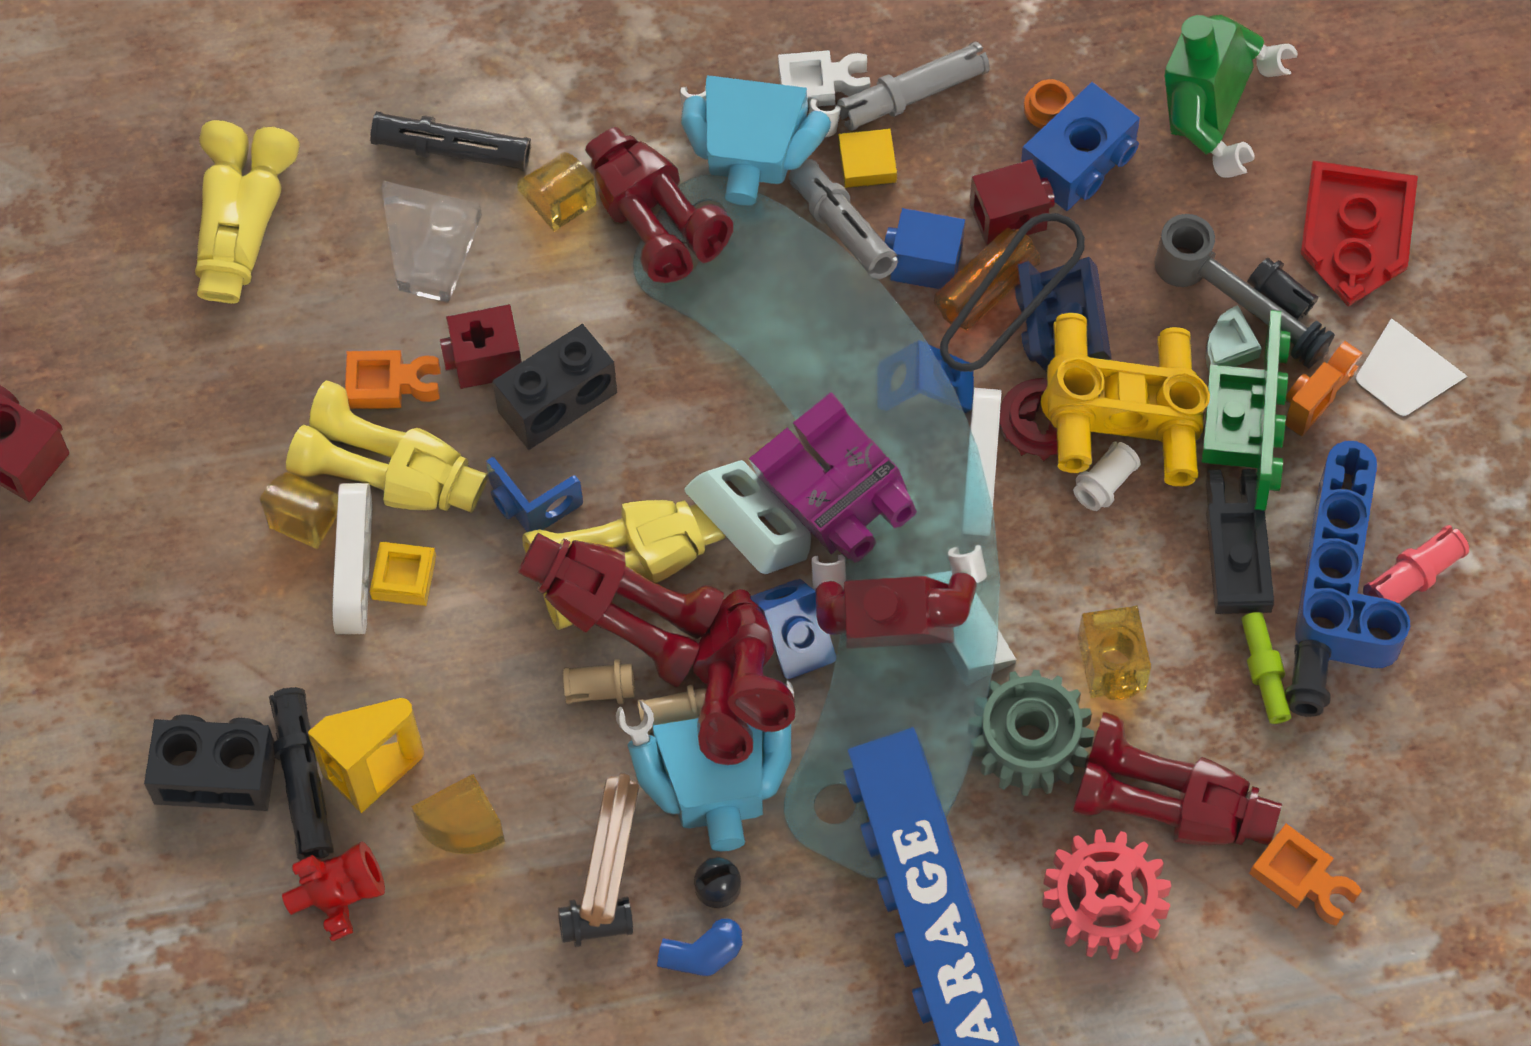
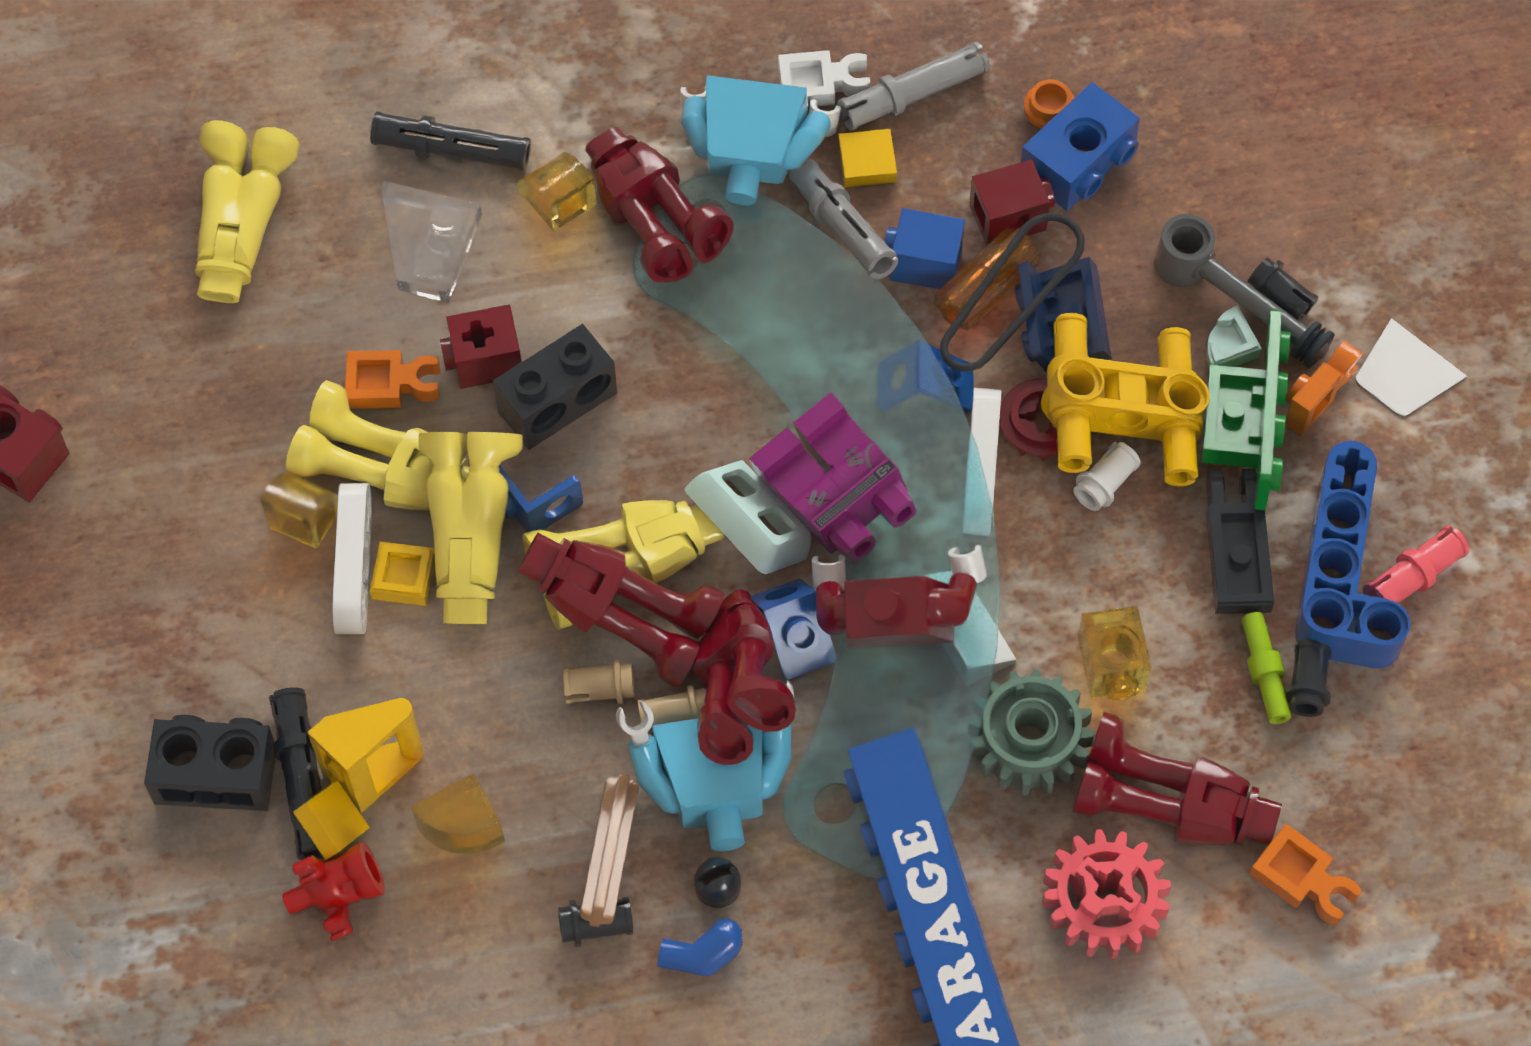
(331, 820): none -> yellow tile
(467, 517): none -> light yellow piece
(1208, 80): green torso -> none
(1358, 227): red tile -> none

